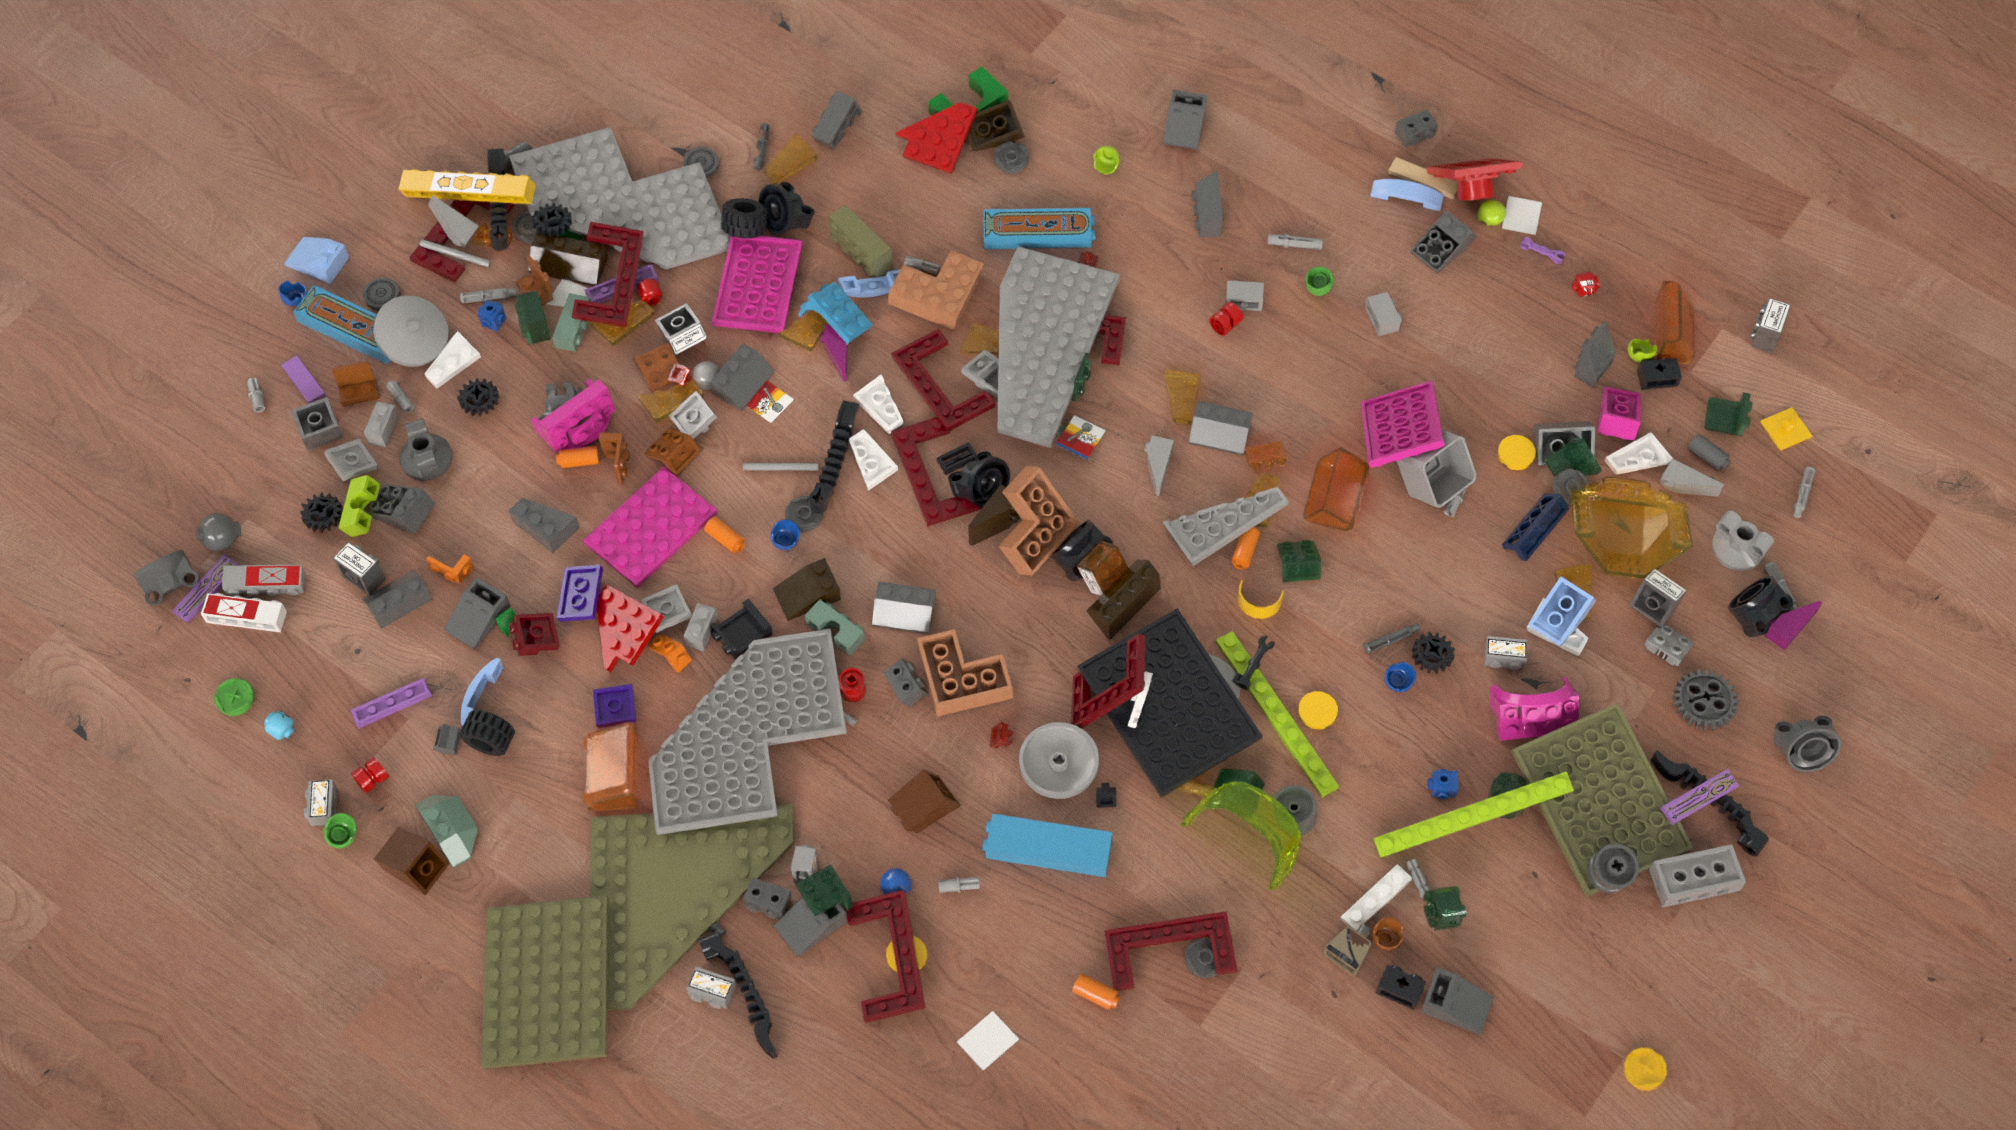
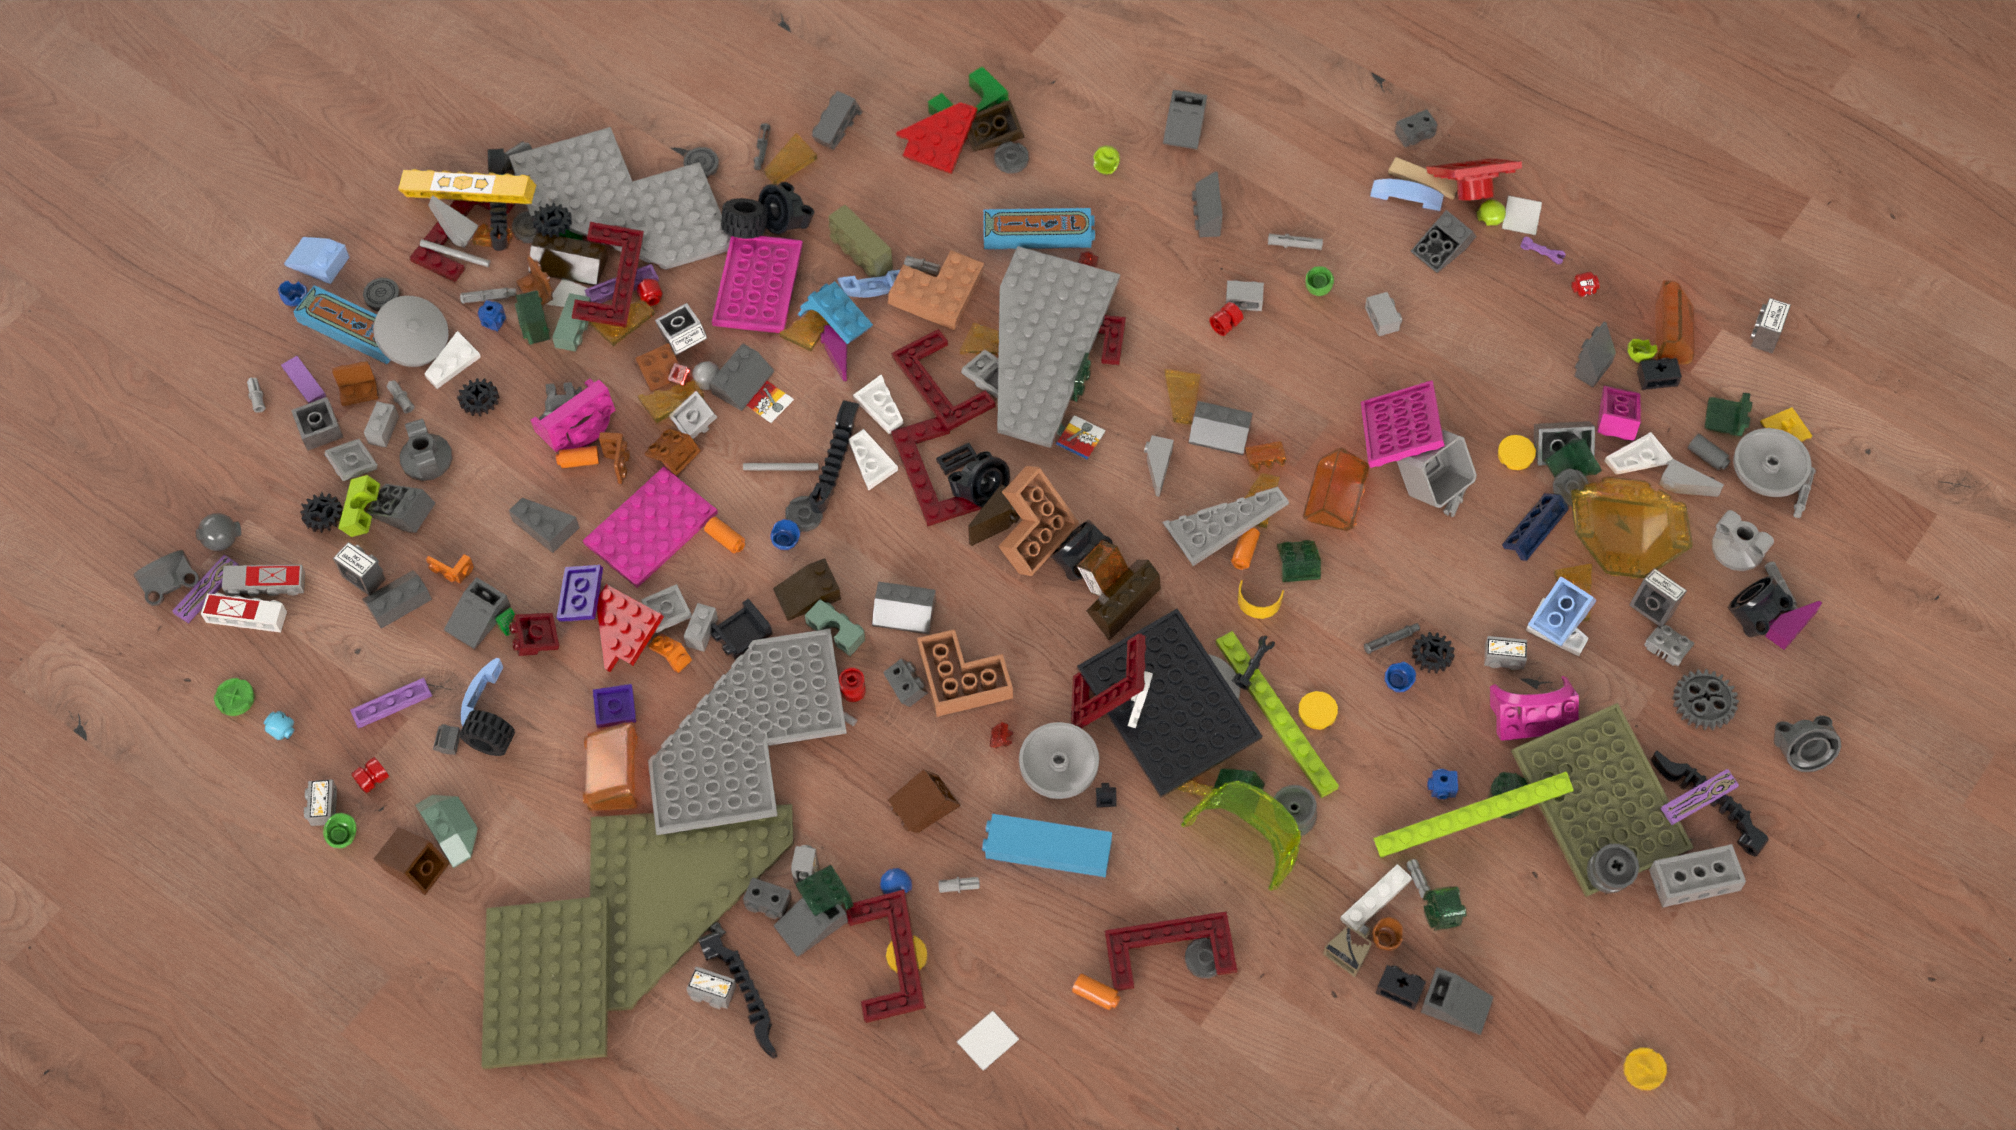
(1772, 462): none -> light grey dish

